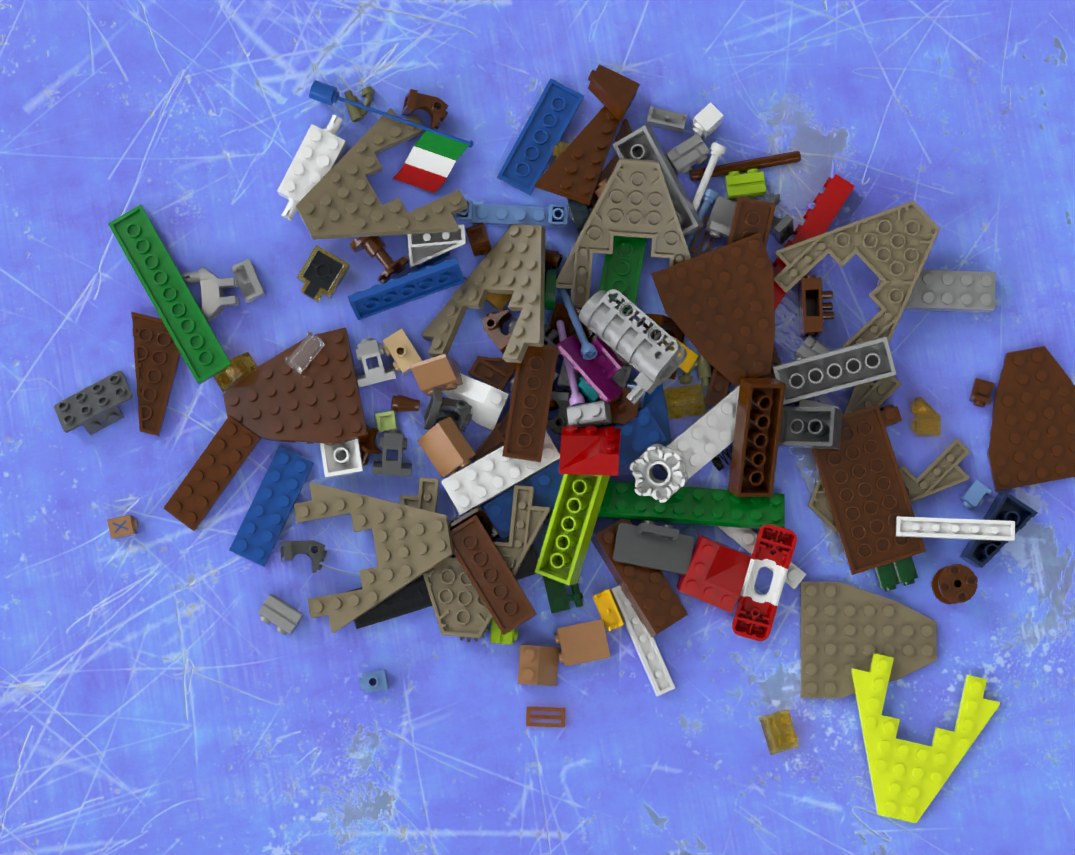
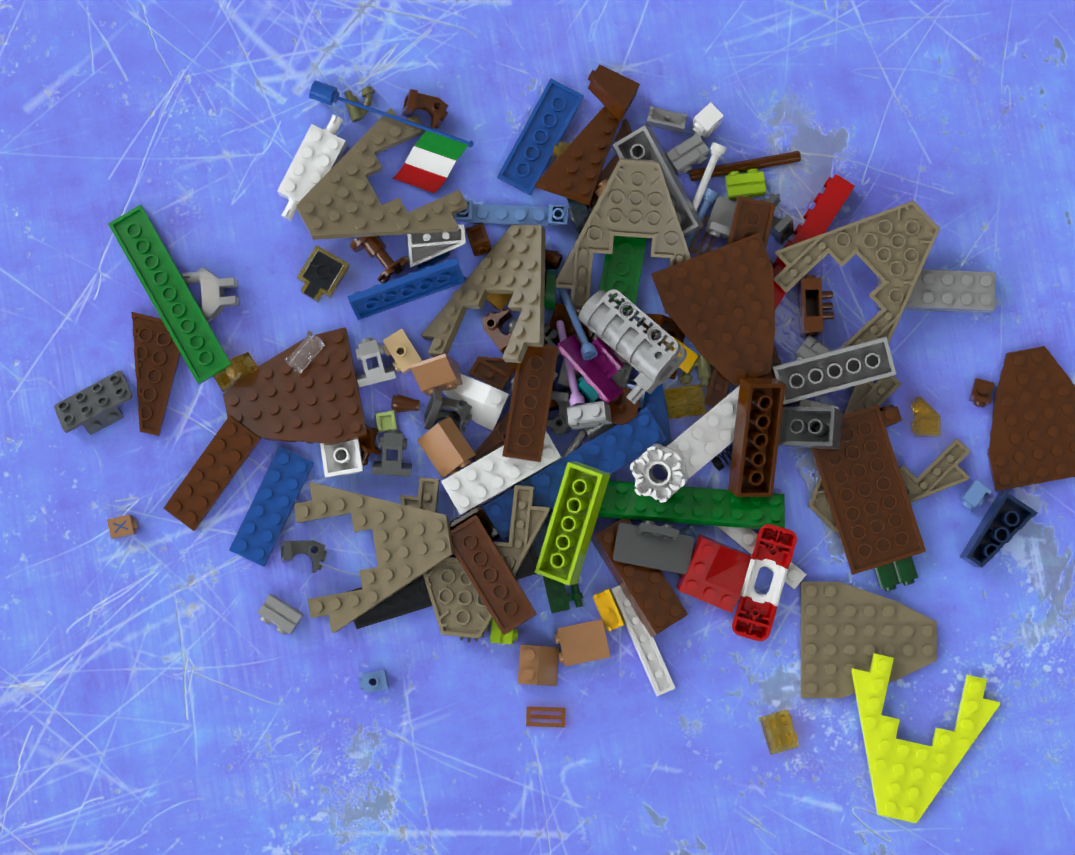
(248, 281): light grey hinge -> none
(590, 450): red slope -> none
(948, 577): reddish brown piece -> none
(955, 528): white plate -> none

